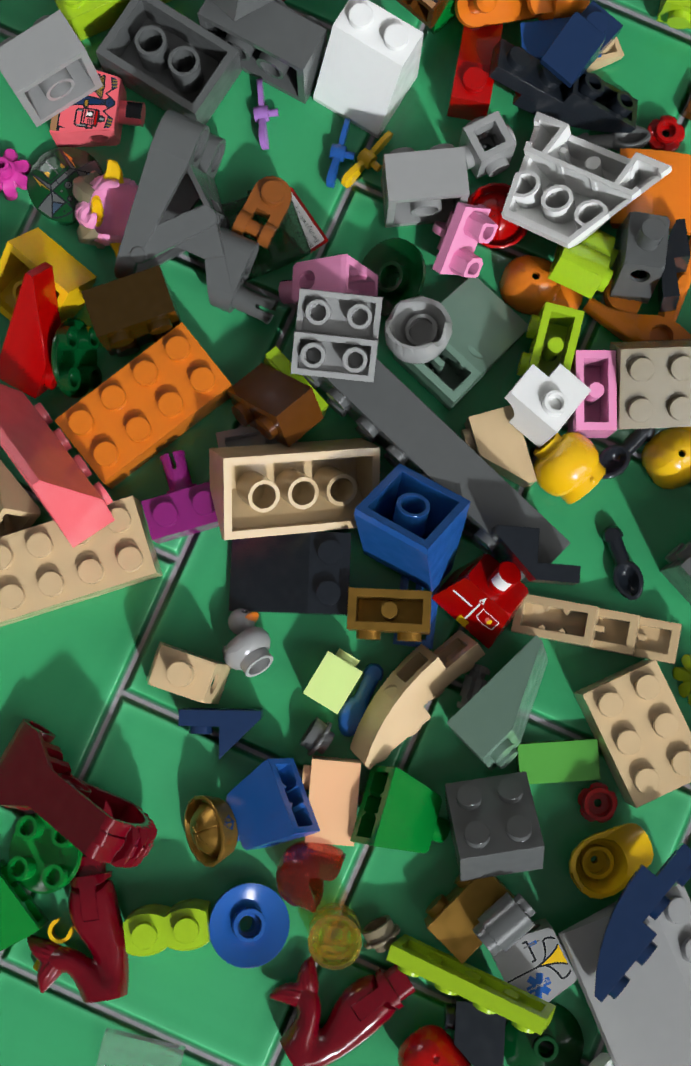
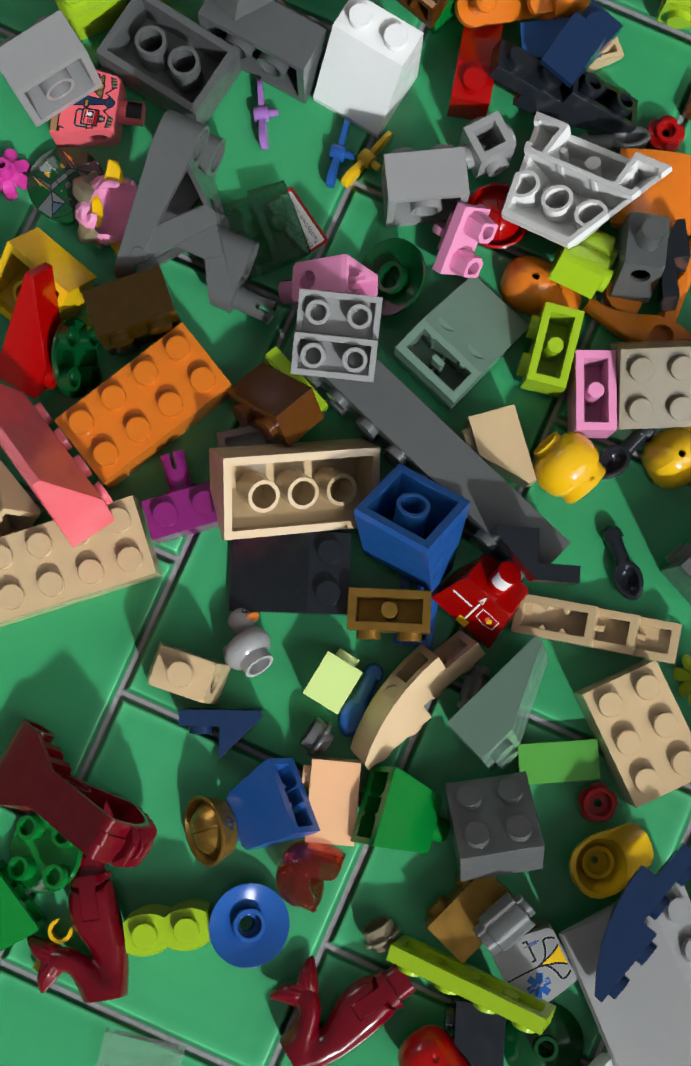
(270, 200): dark orange plate -> none
(334, 936): clear yellow wheel -> none
(418, 330): light grey hair -> none
(545, 402): white brick -> none

